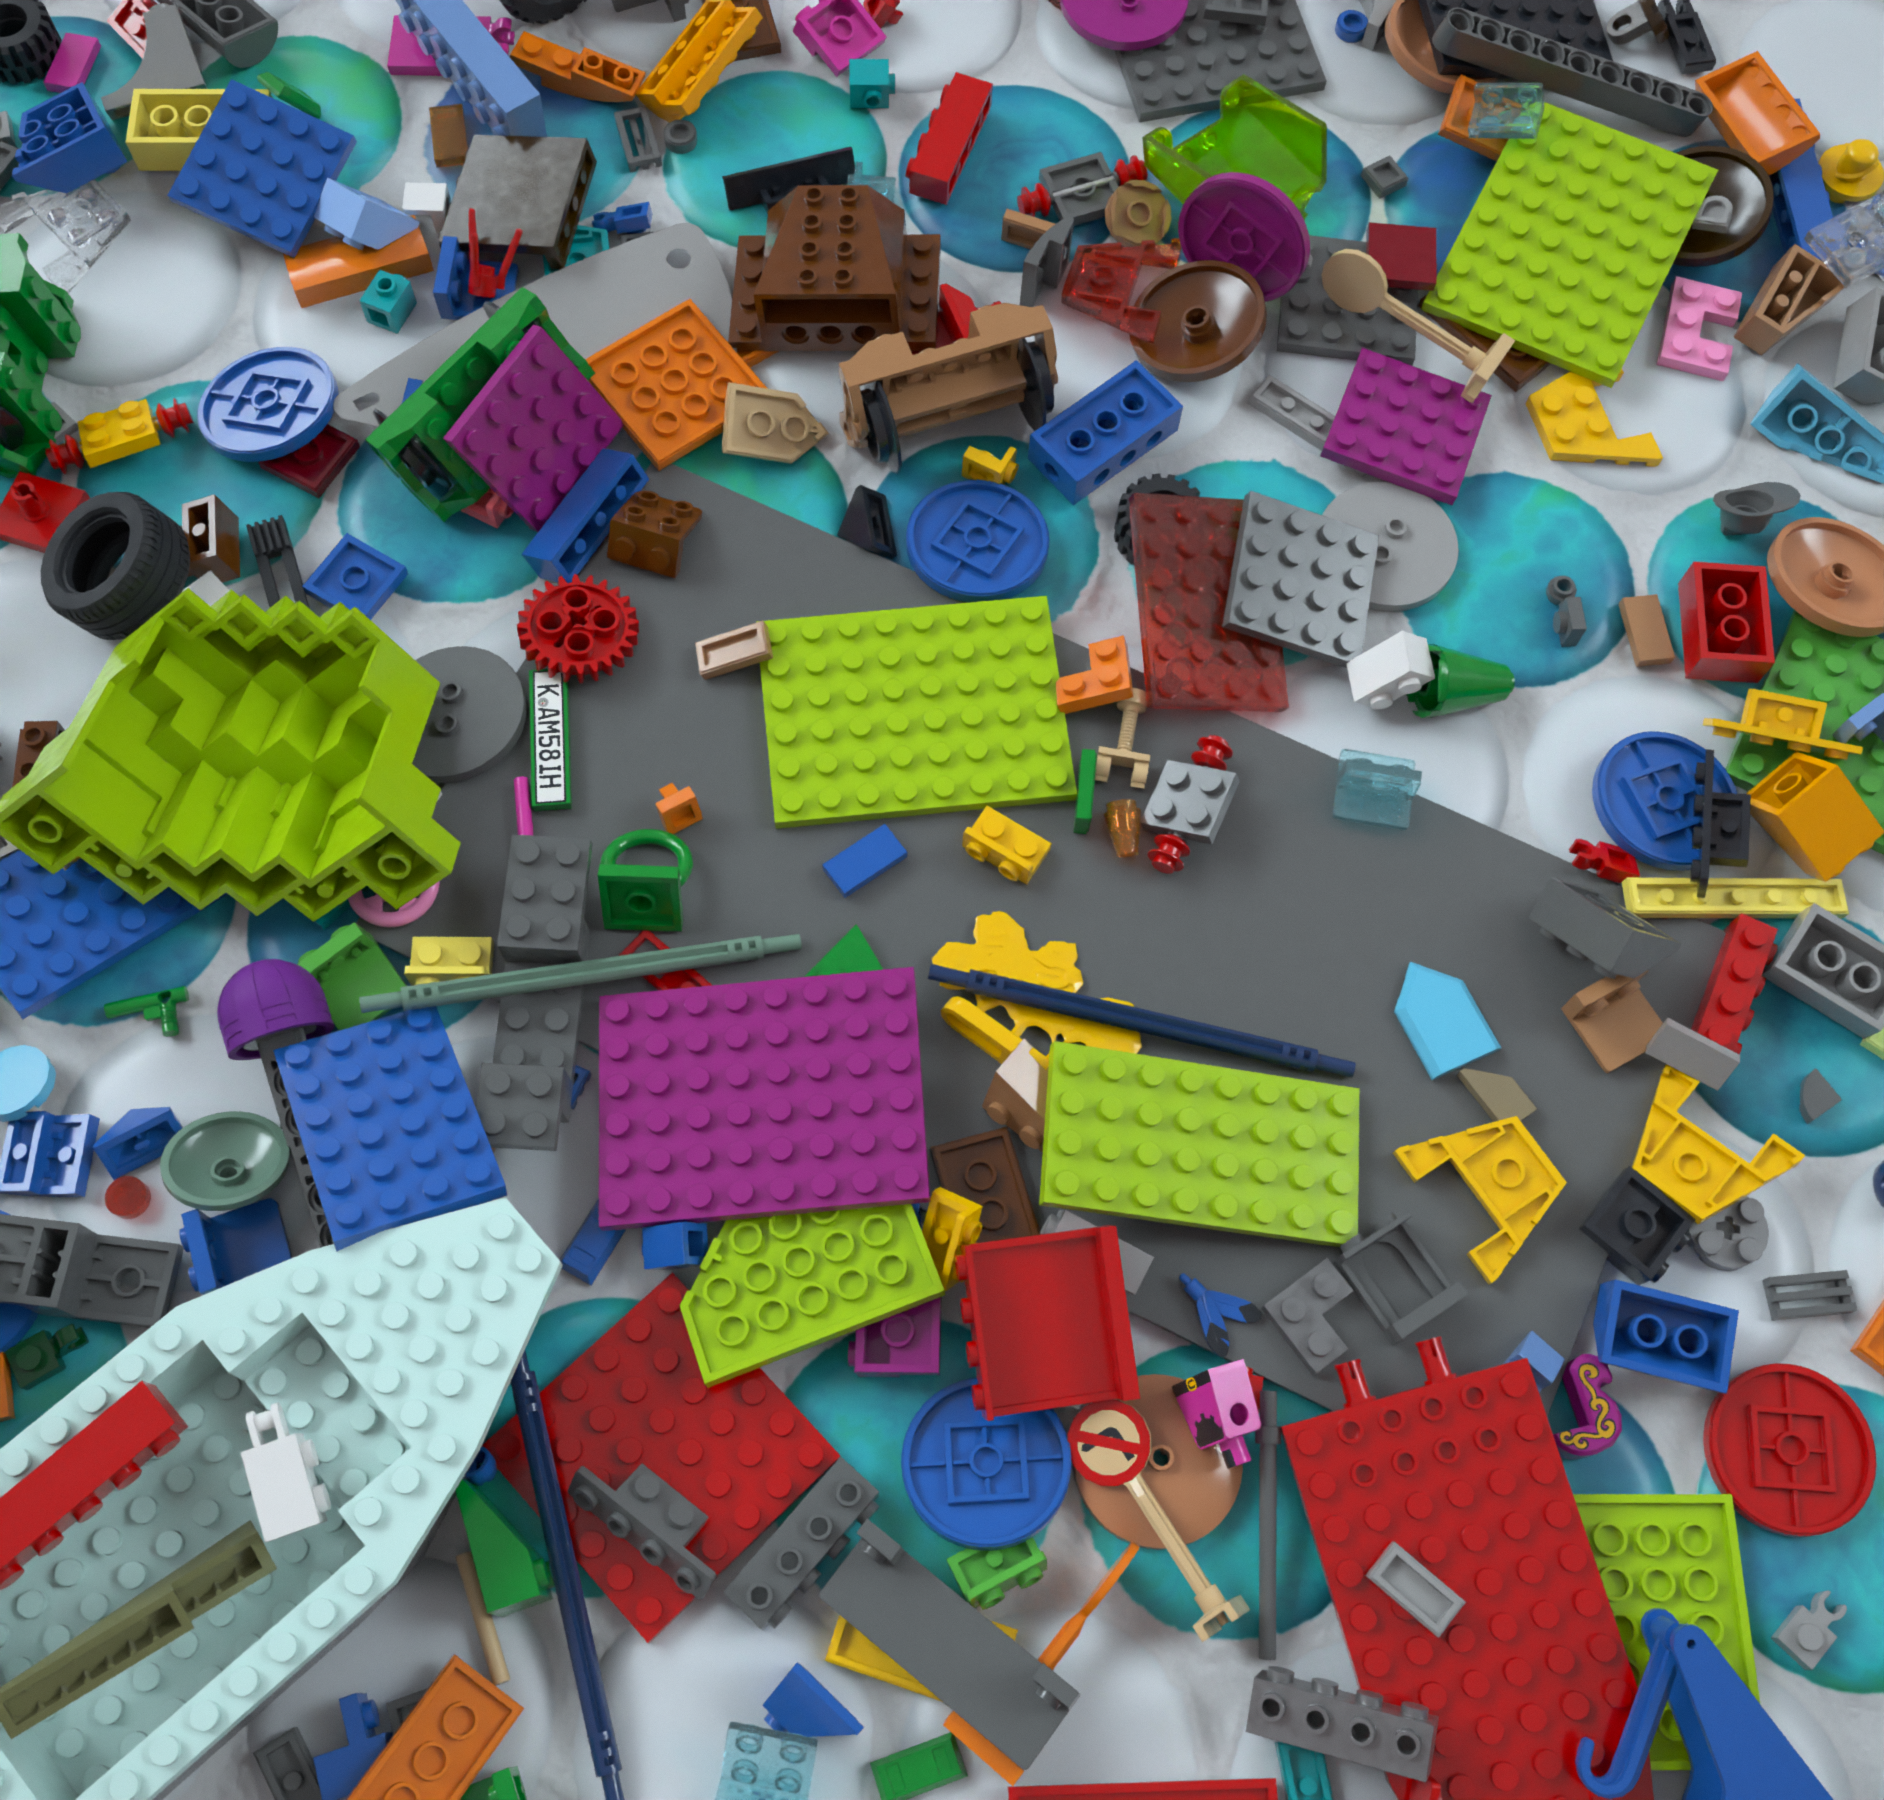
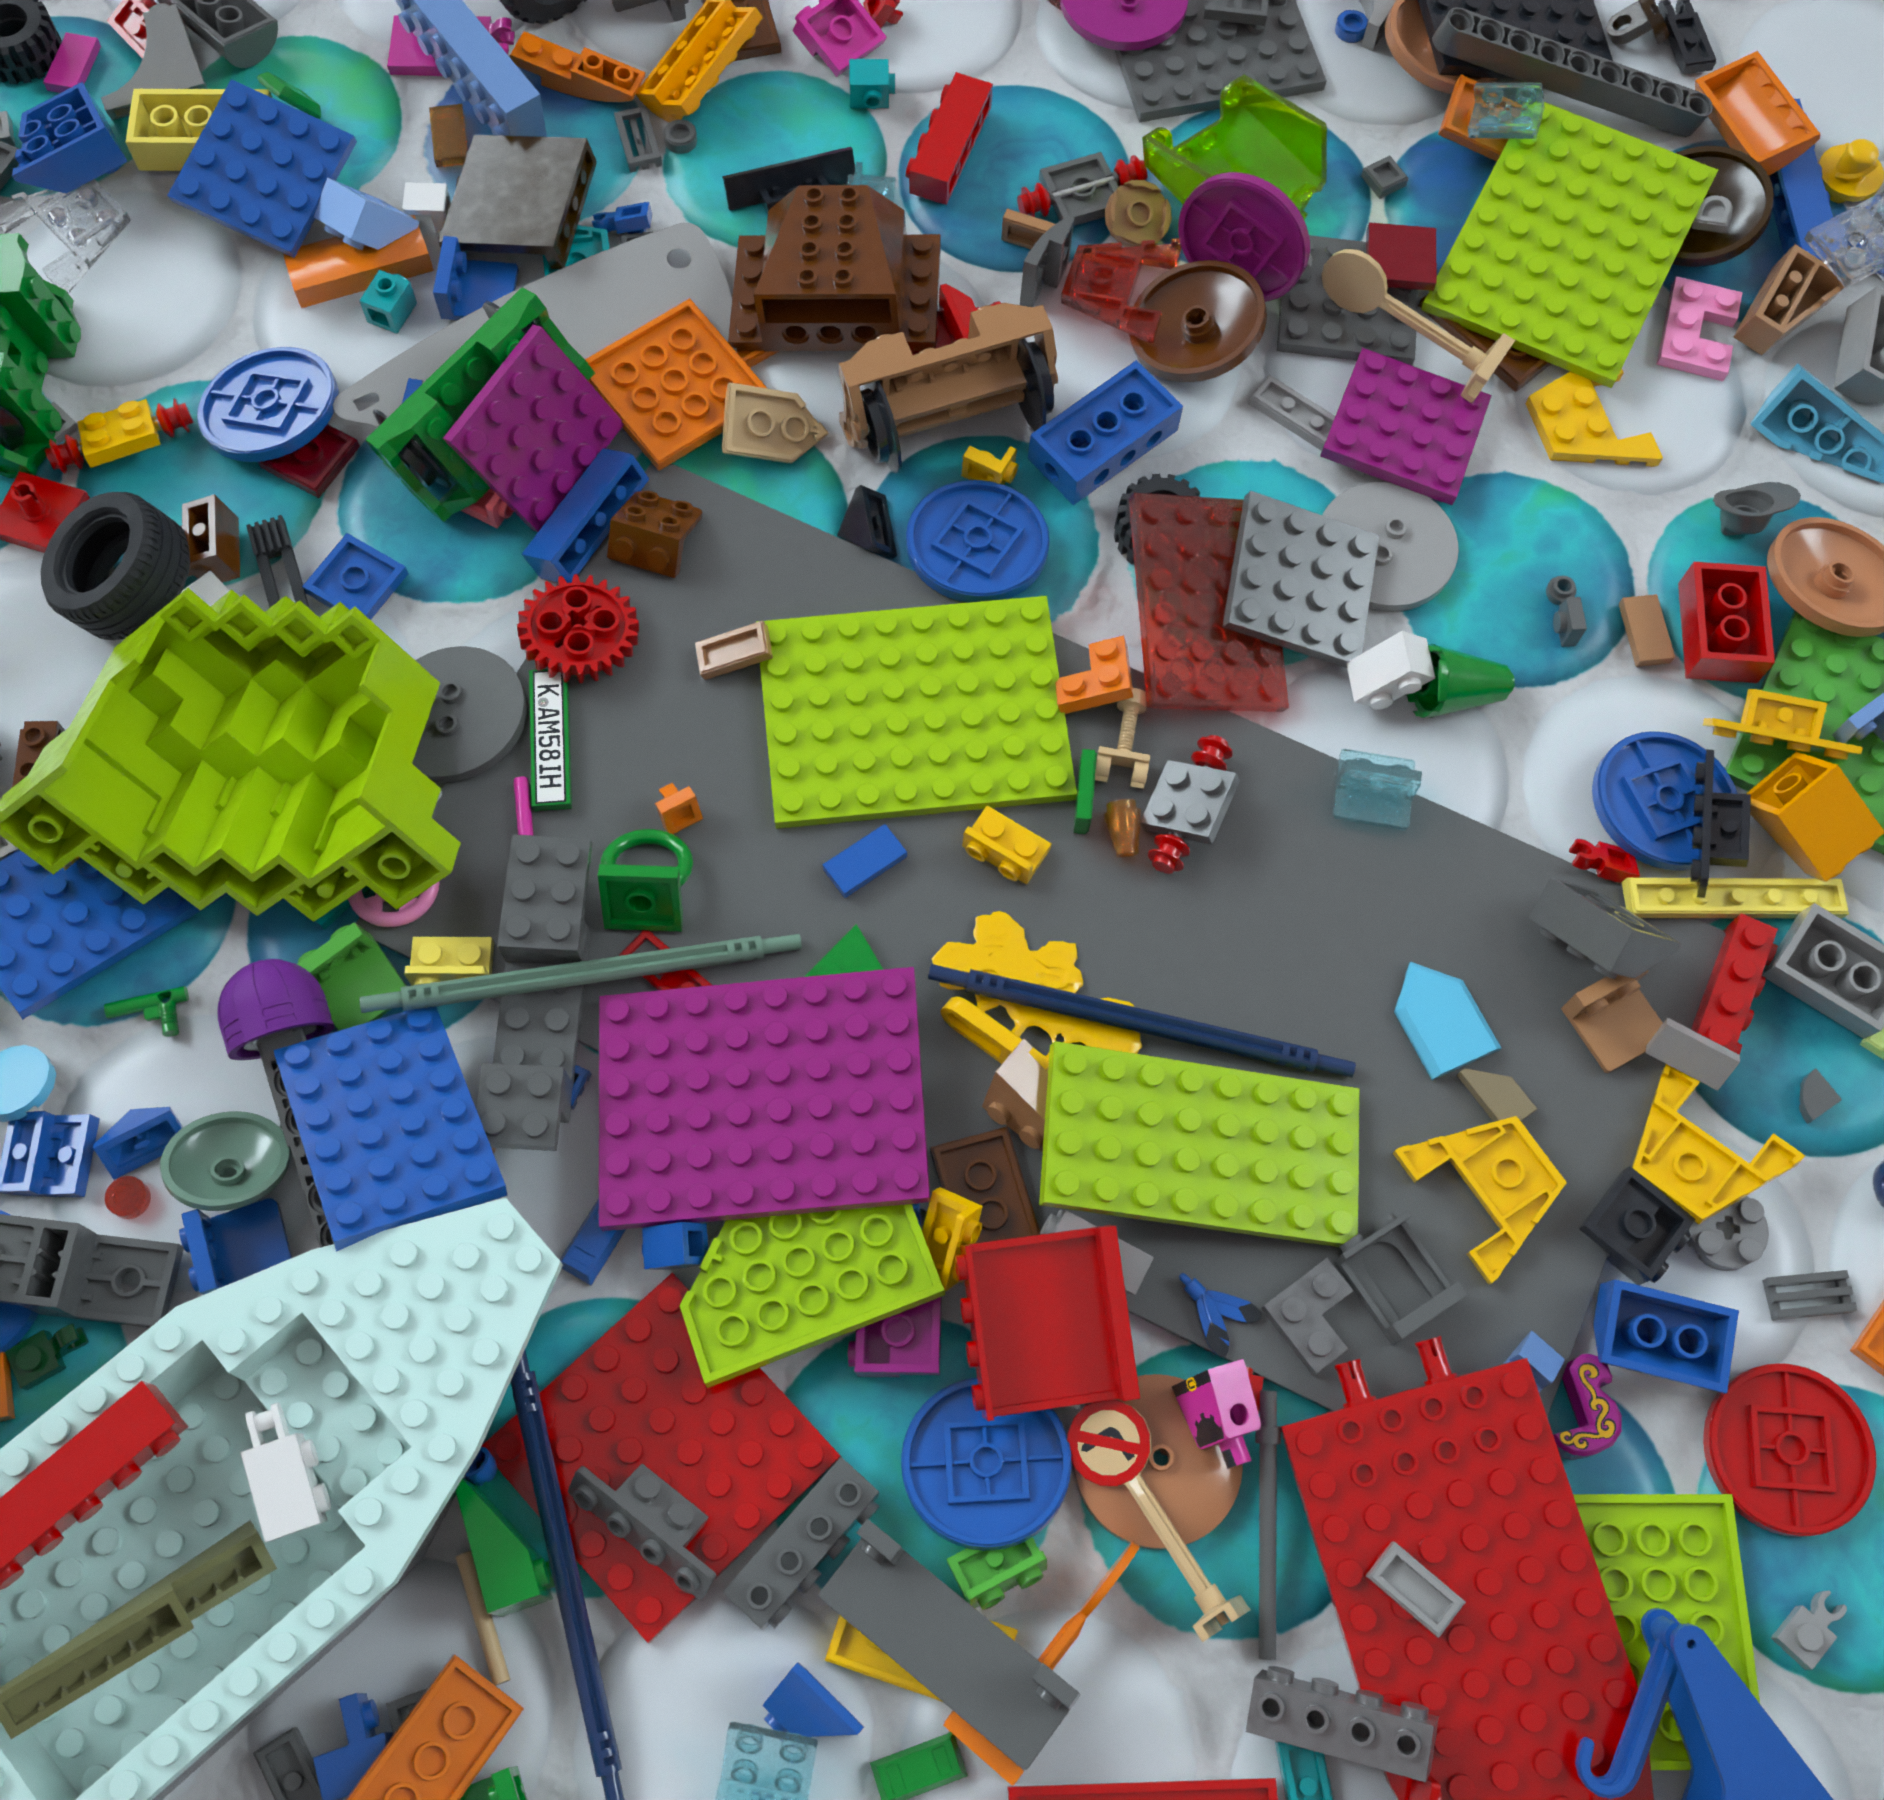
(482, 277): red plant -> none

